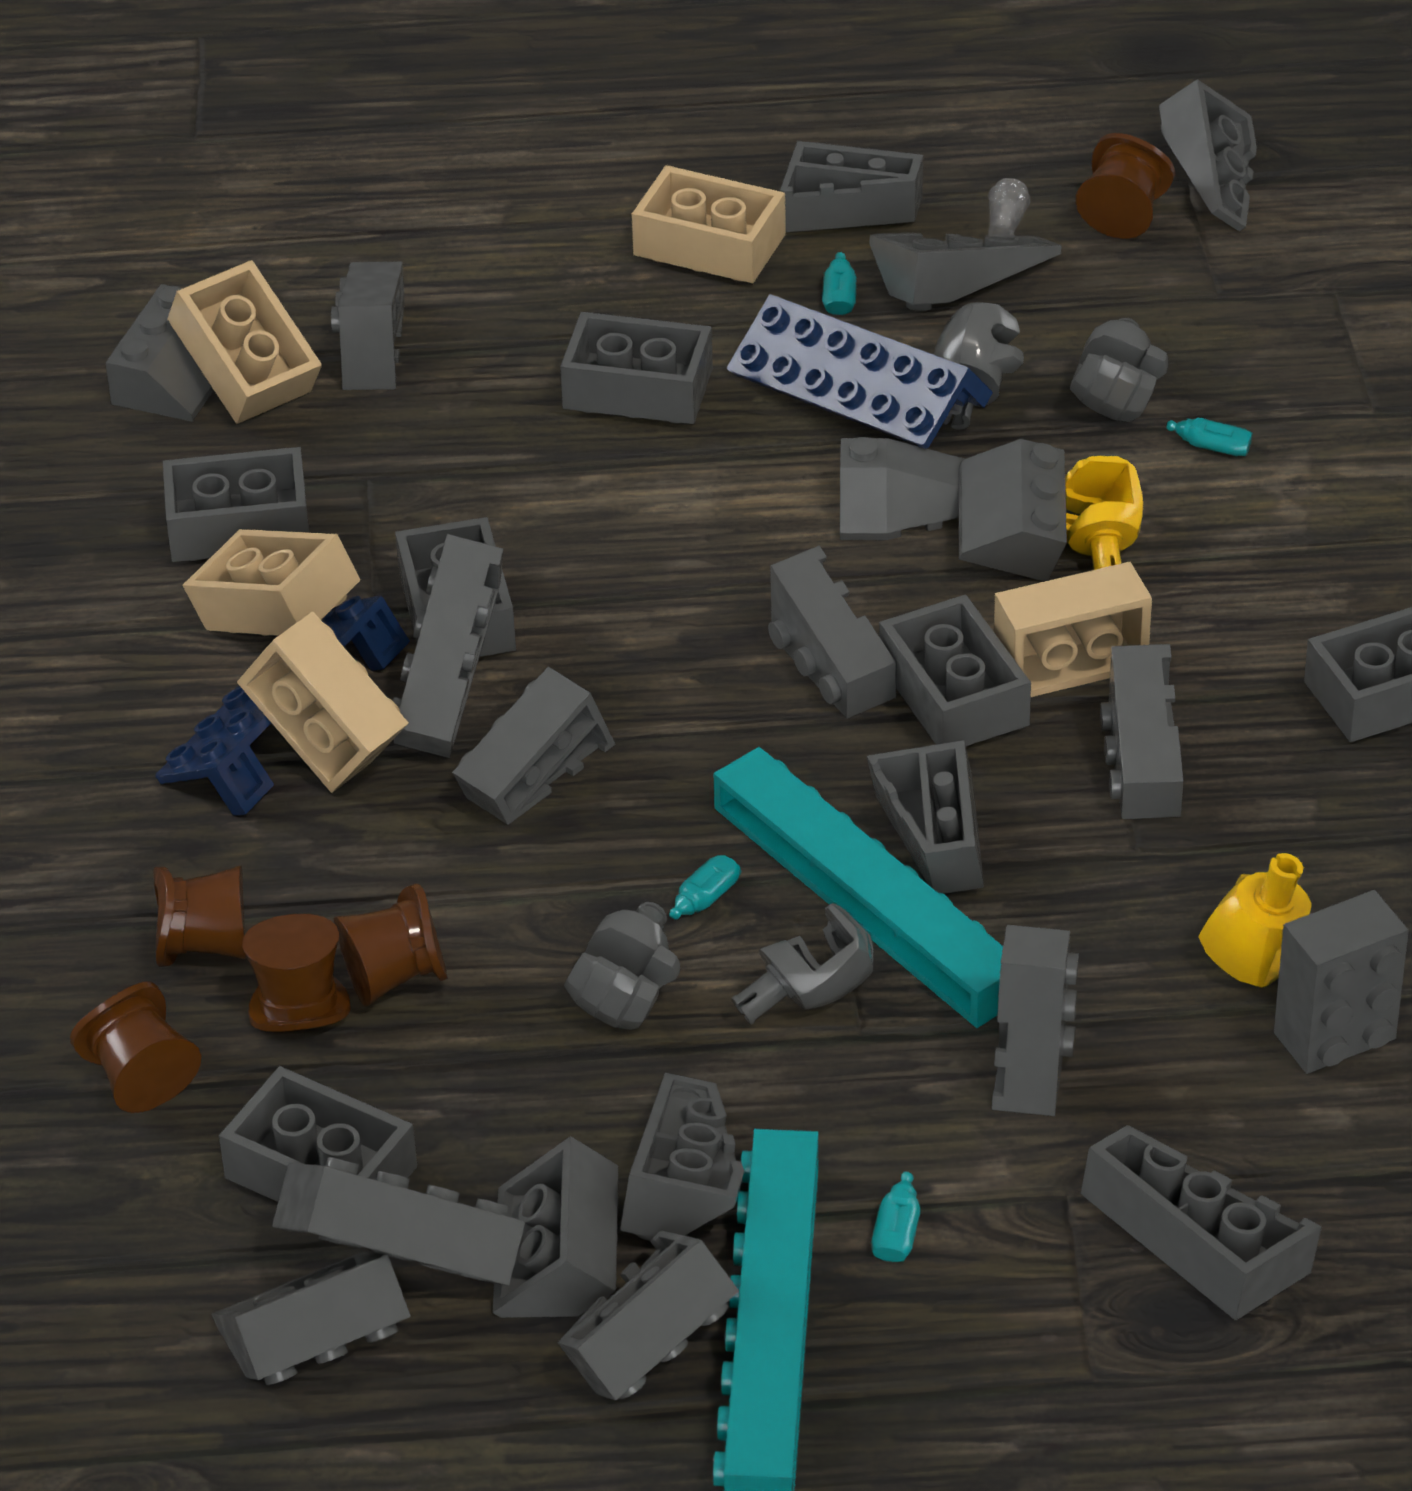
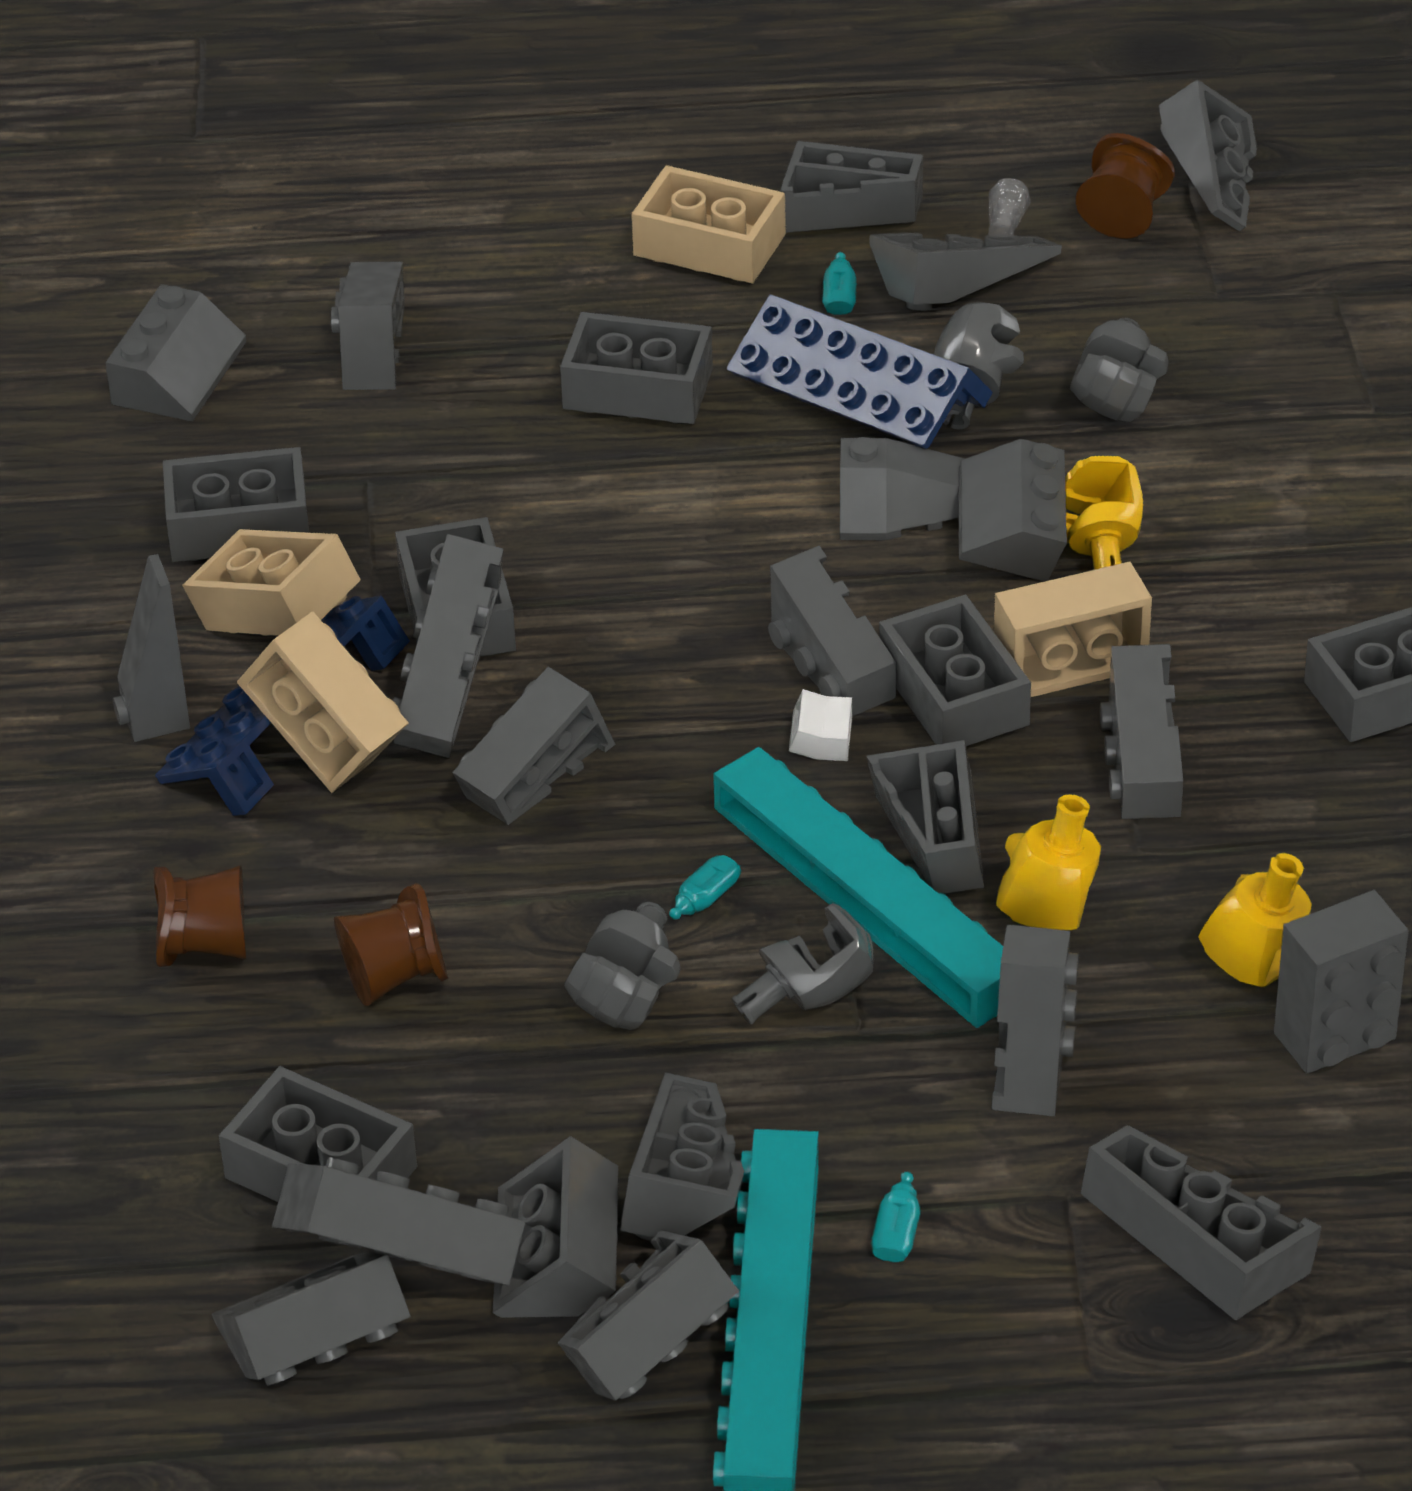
(137, 1048): reddish brown hat -> none
(151, 668): none -> dark grey wedge
(244, 341): tan brick -> none
(295, 973): reddish brown hat -> none
(821, 726): none -> white piece
(1051, 869): none -> yellow piece
(1213, 435): teal piece -> none

